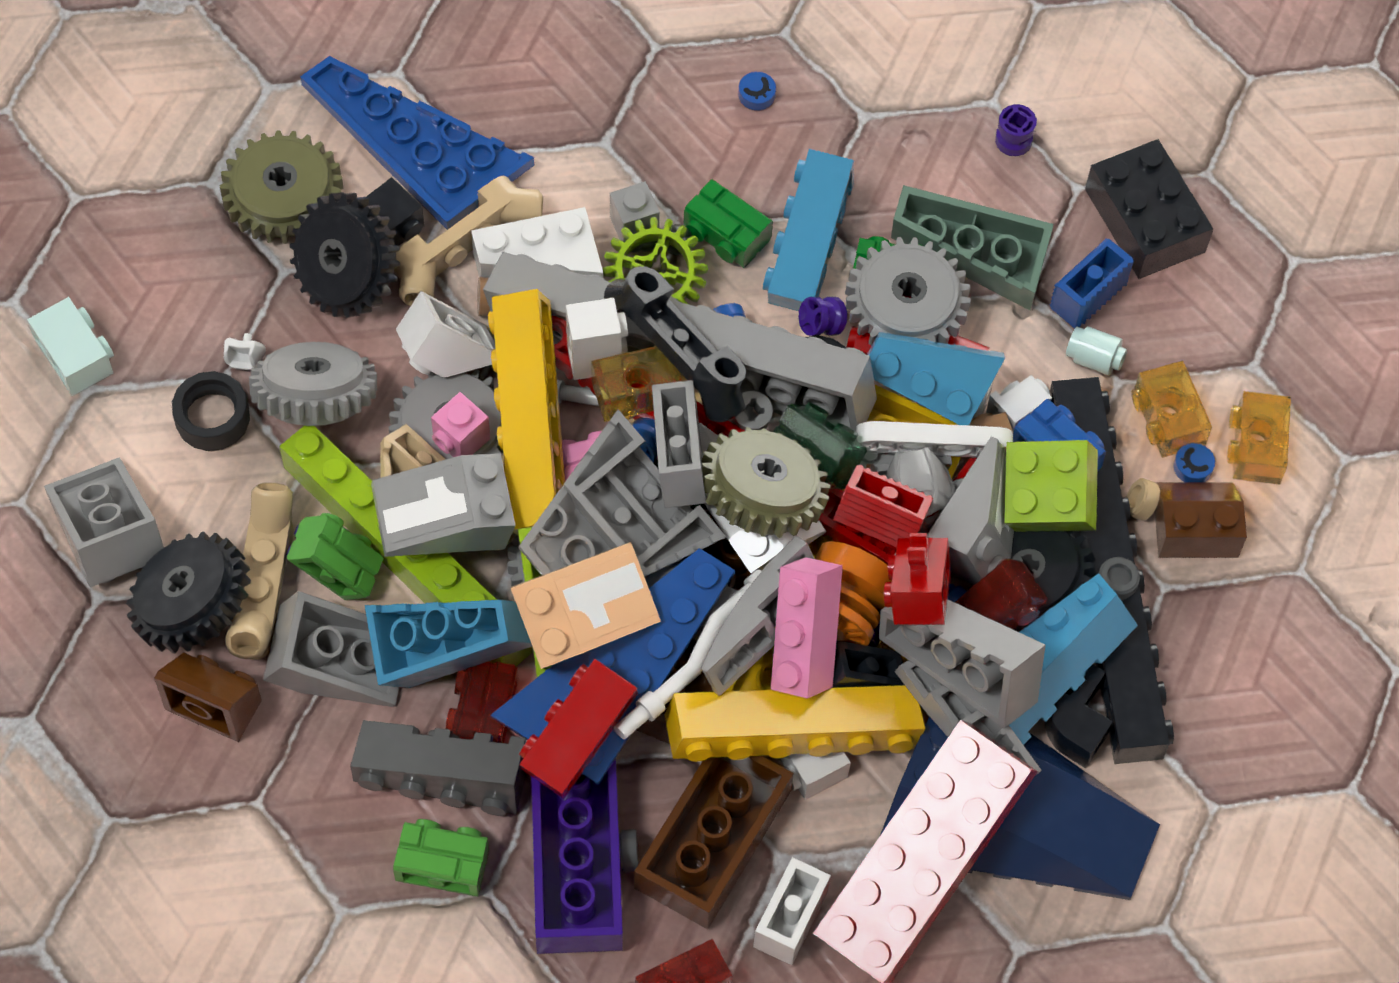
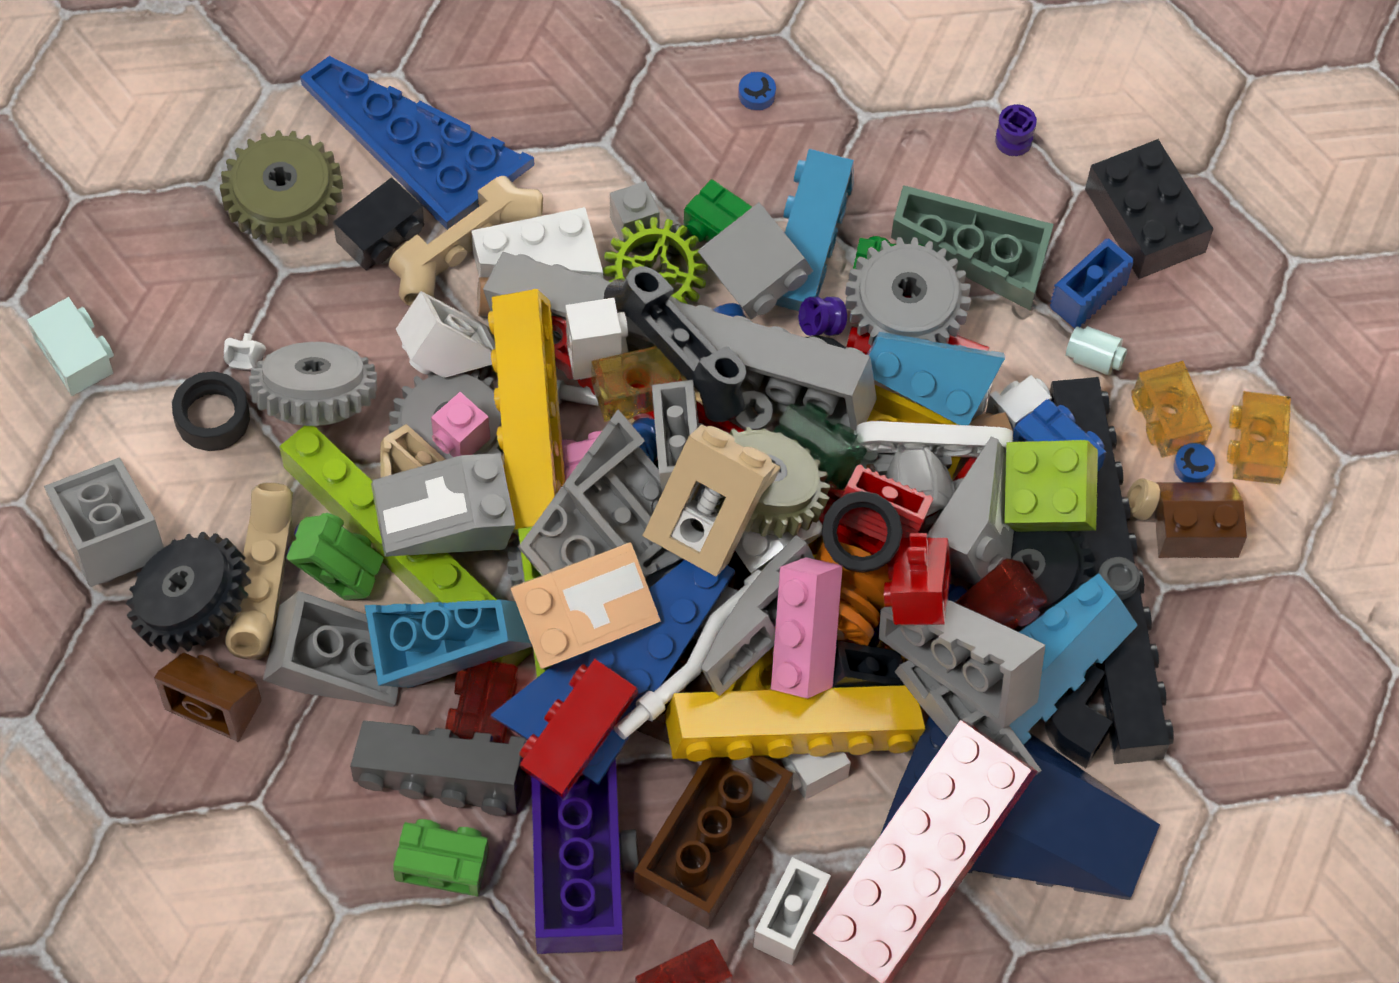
(344, 254): black gear -> none
(724, 469): none -> tan brick
(756, 261): none -> light grey brick
(857, 500): none -> black tyre

